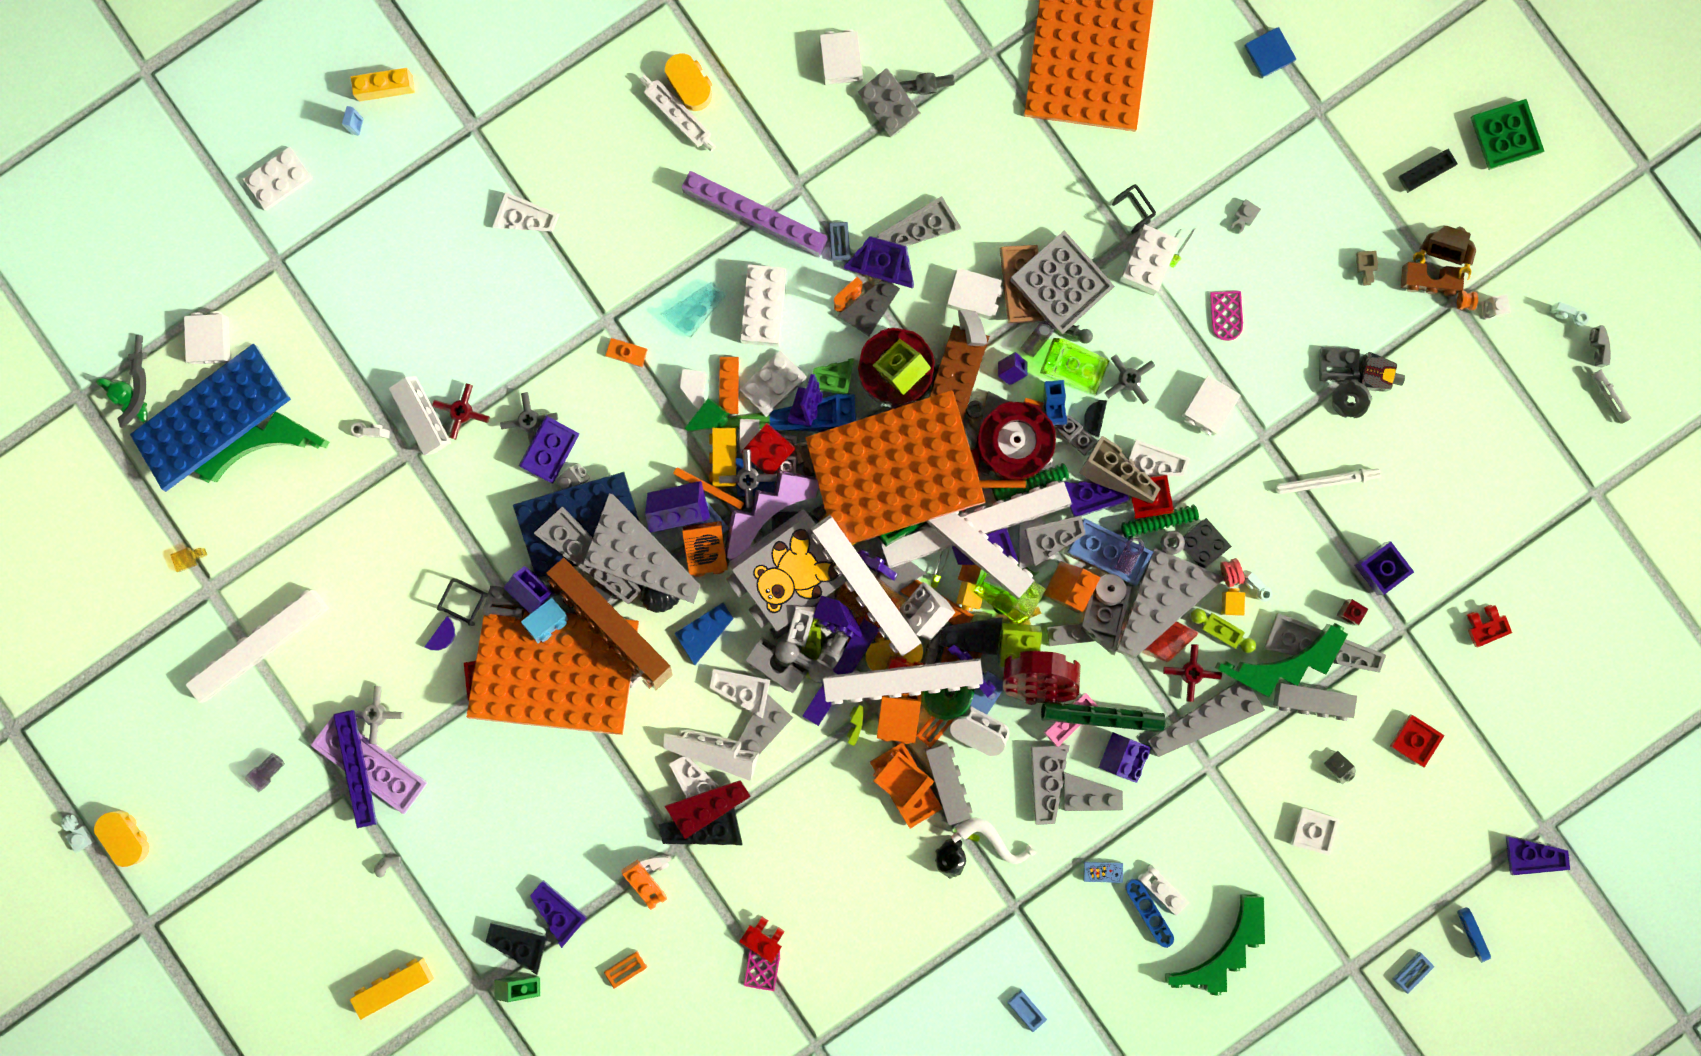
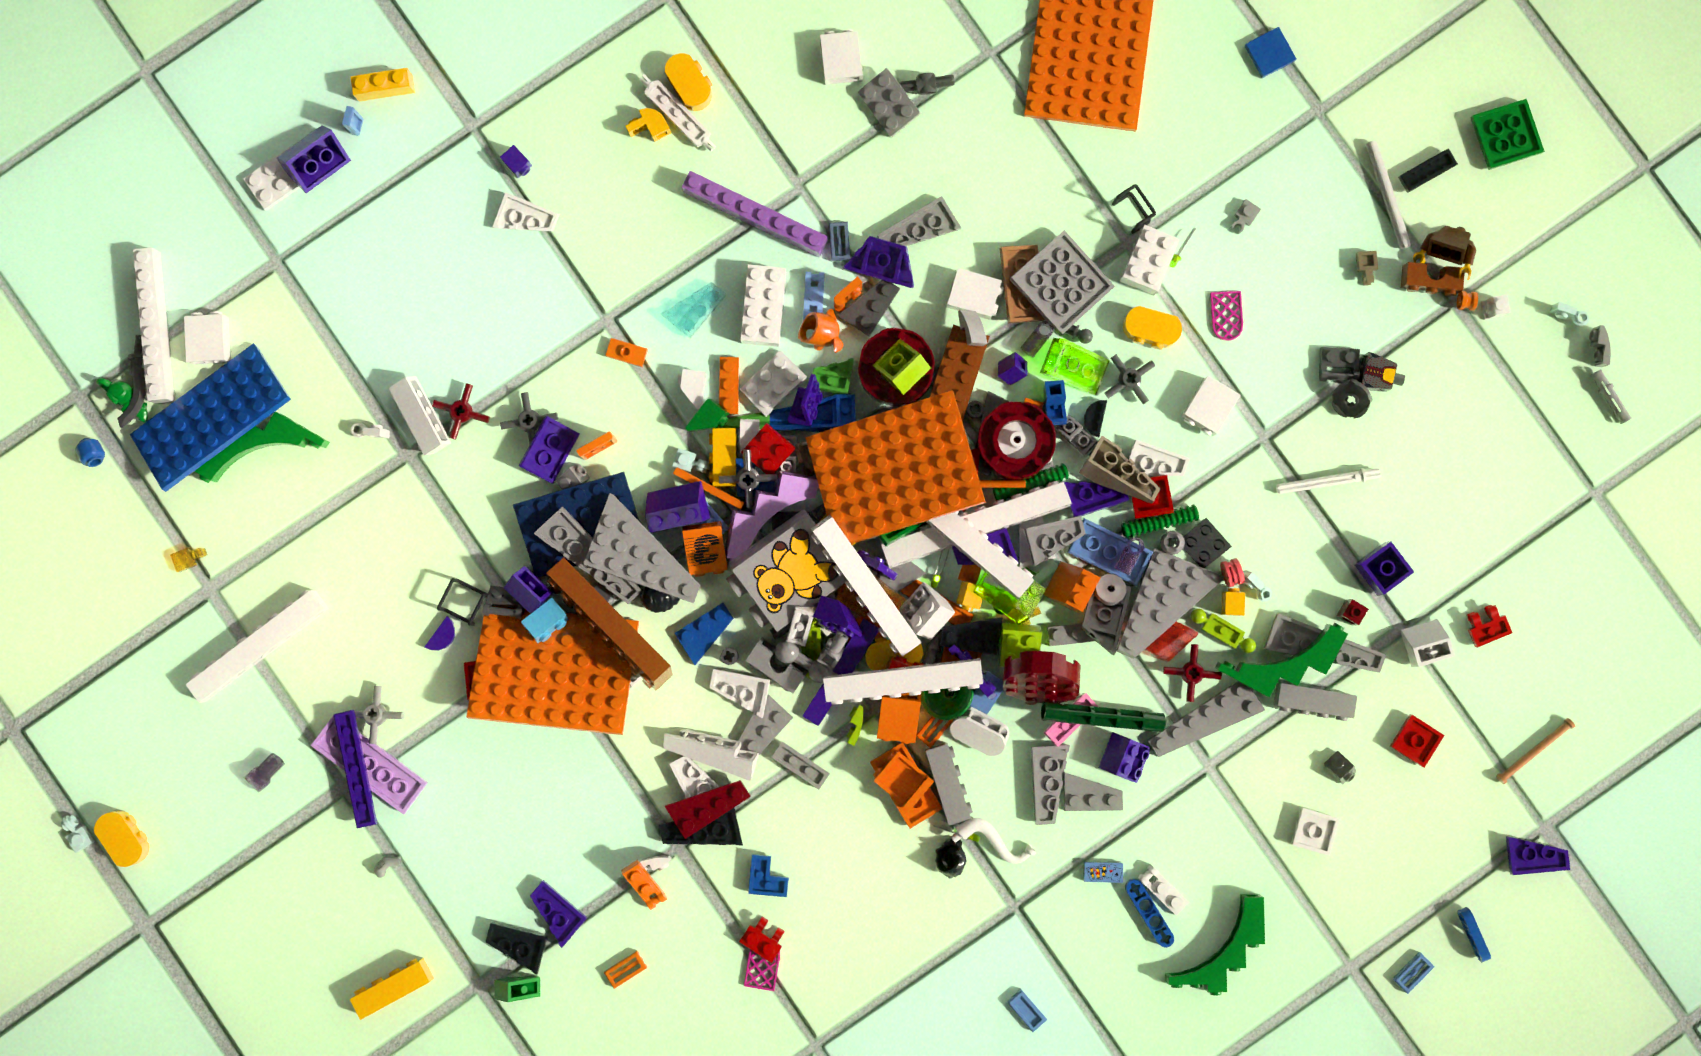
(90, 452): none -> blue head
(153, 325): none -> white brick
(314, 158): none -> dark purple slope
(516, 161): none -> dark purple brick
(597, 445): none -> orange tile
(650, 120): none -> yellow brick
(686, 460): none -> light aqua plate
(727, 661): none -> dark grey bush
(762, 882): none -> blue plate
(800, 765): none -> light grey plate
(813, 295): none -> light blue plate
(825, 330): none -> orange piece
(1152, 327): none -> yellow brick
(1388, 194): none -> white axle
(1427, 643): none -> white slope
(1568, 724): none -> nougat bar

